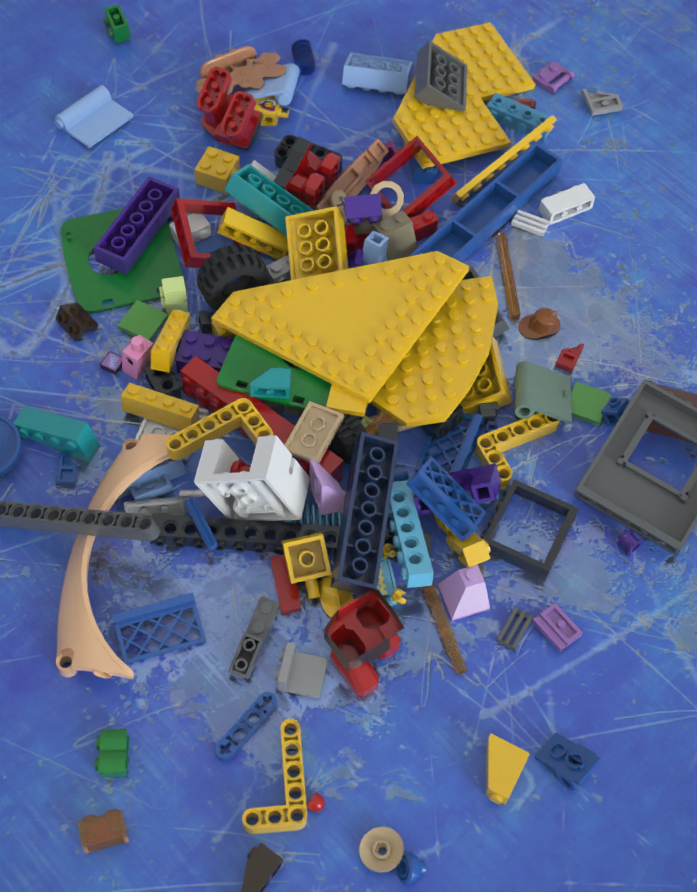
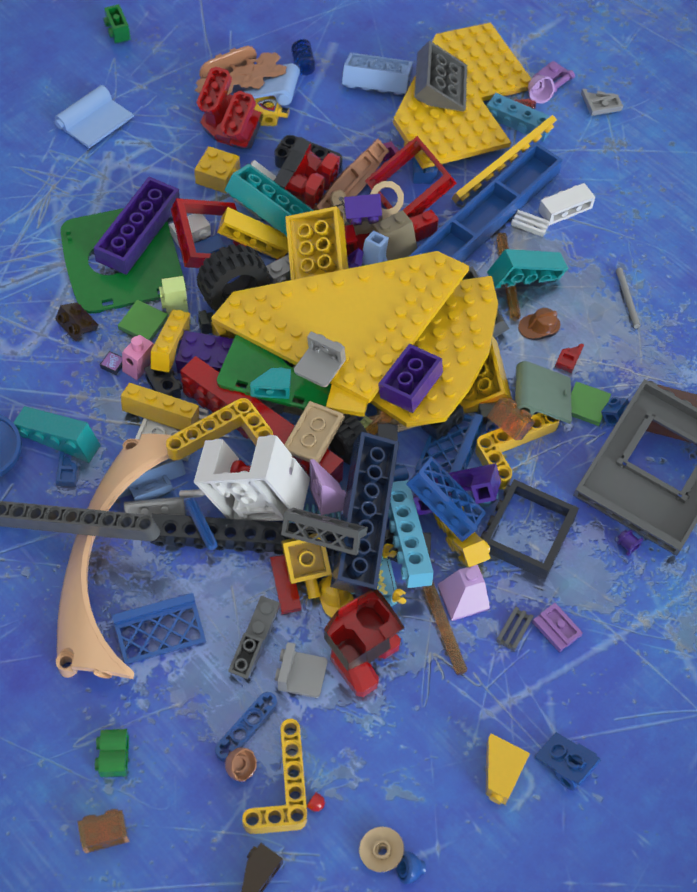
(241, 764): none -> nougat hair
(320, 360): none -> light grey bracket
(324, 523): none -> dark grey fence
(410, 378): none -> dark purple brick
(511, 418): none -> clear orange brick
(526, 267): none -> teal wedge
(541, 88): none -> lavender helmet
(628, 299): none -> light grey bar

